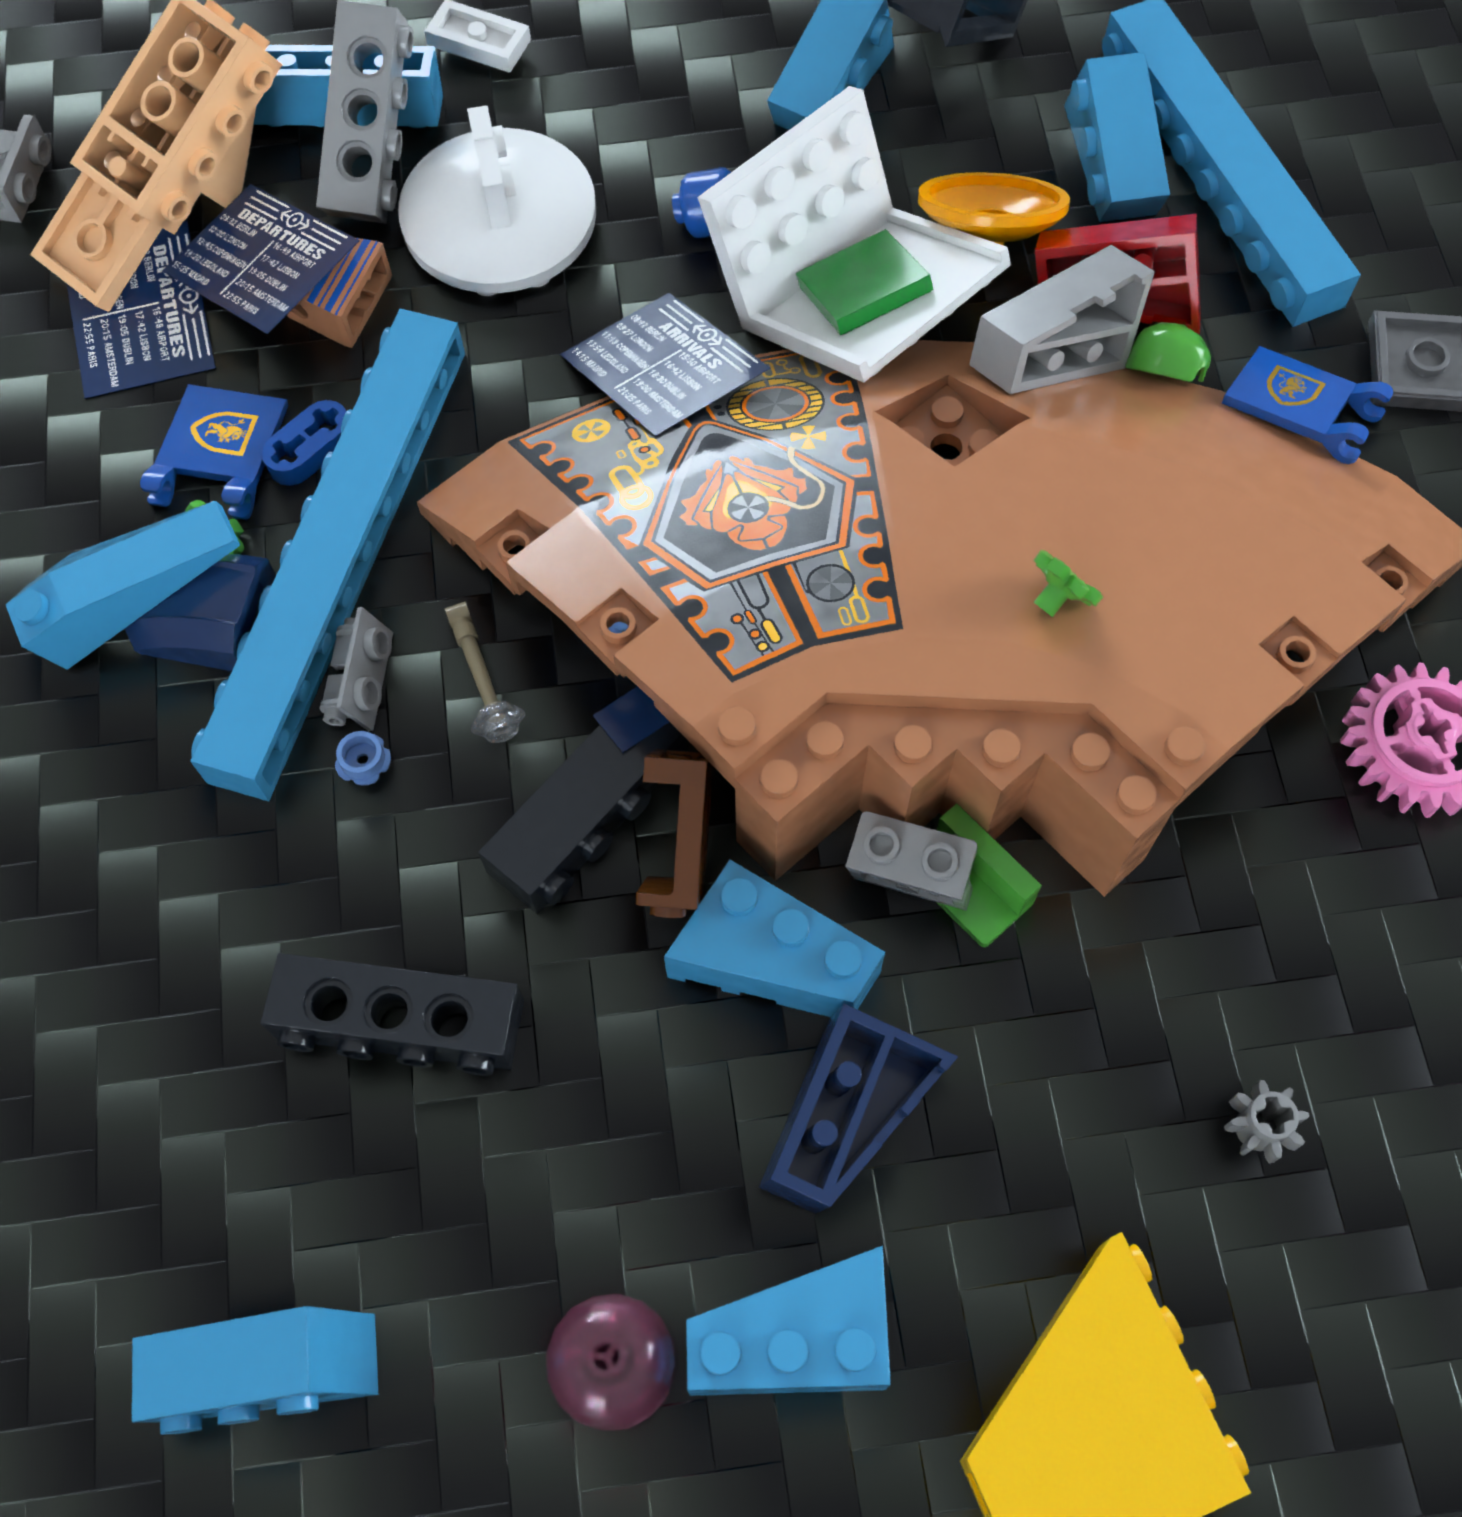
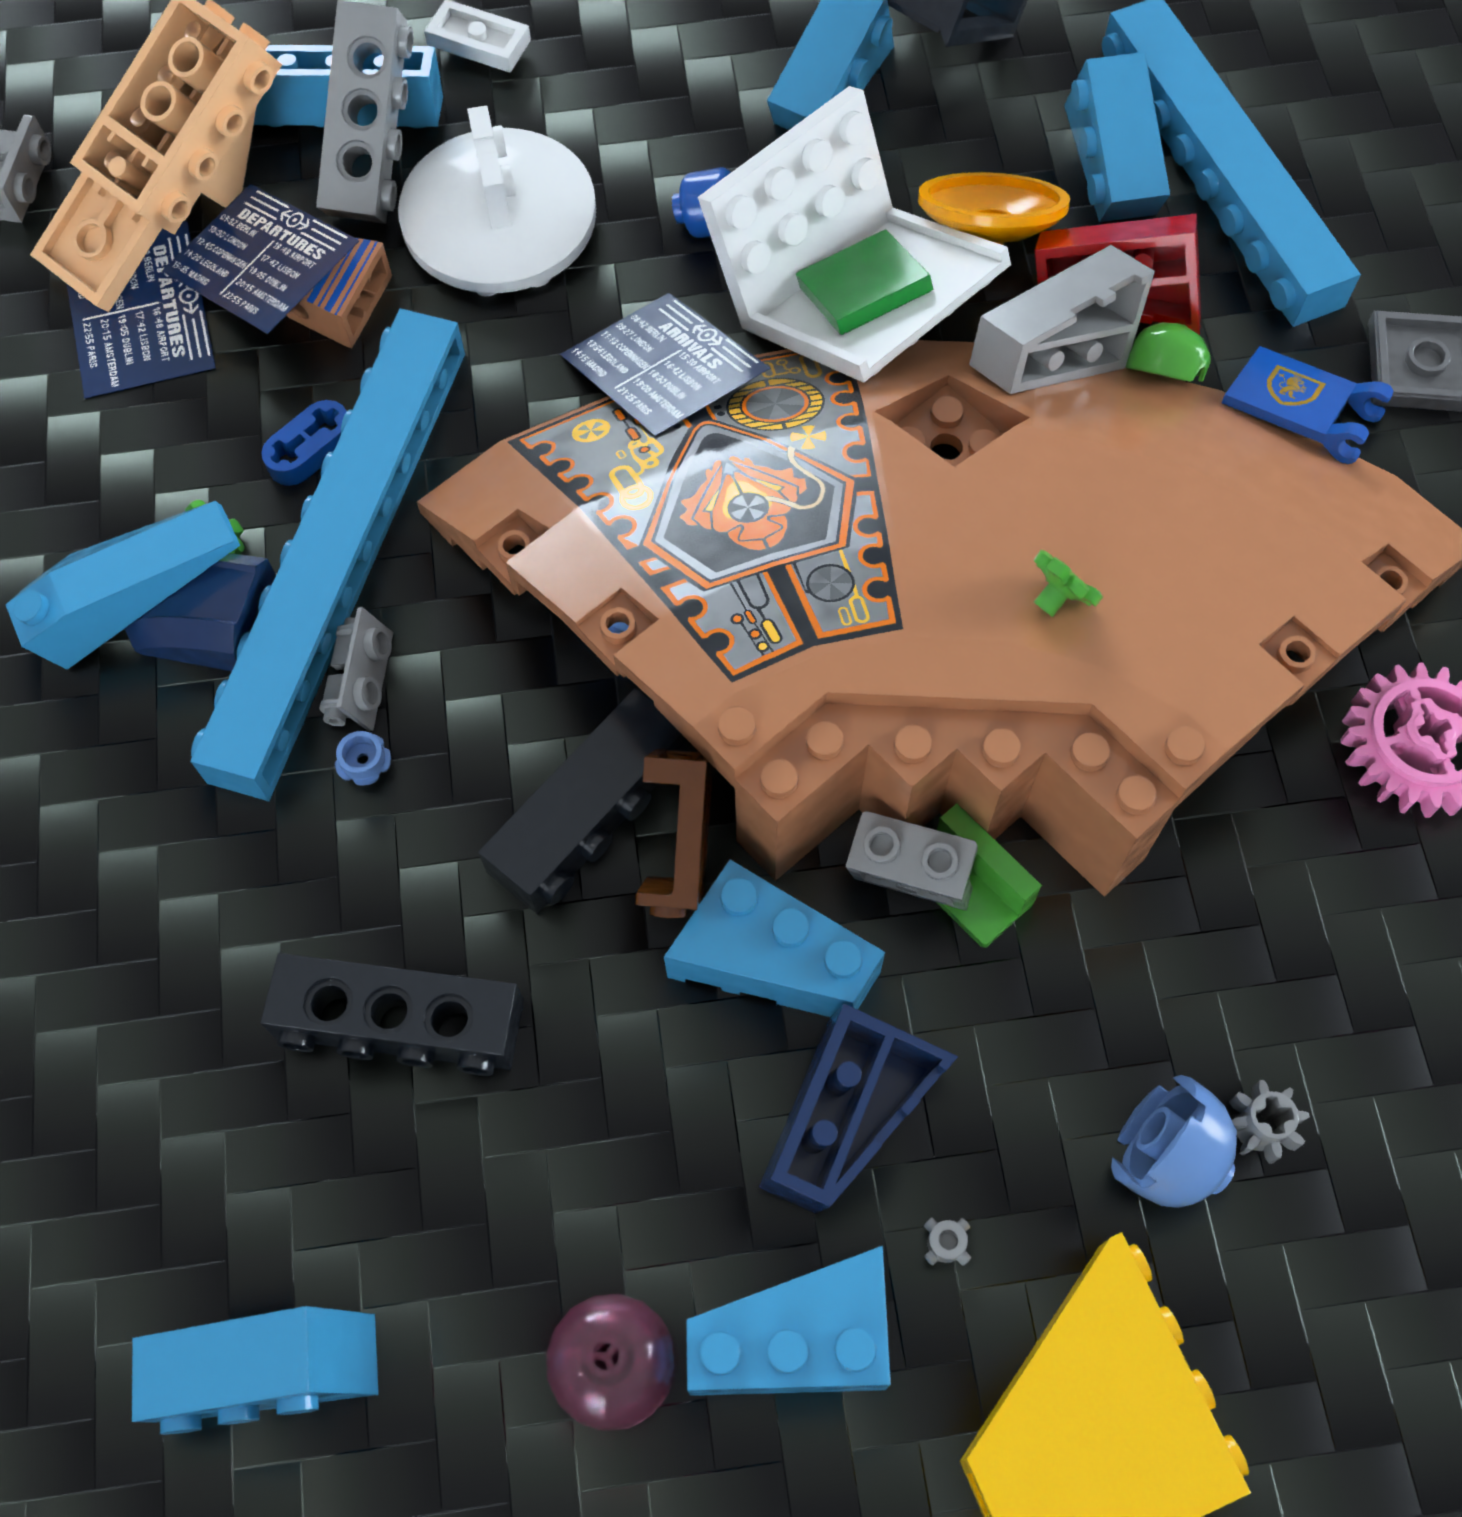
(216, 438): blue flag -> none
(497, 719): piece -> none
(630, 719): dark blue sticker -> none
(947, 1241): none -> light grey piece
(1177, 1146): none -> medium blue cylinder

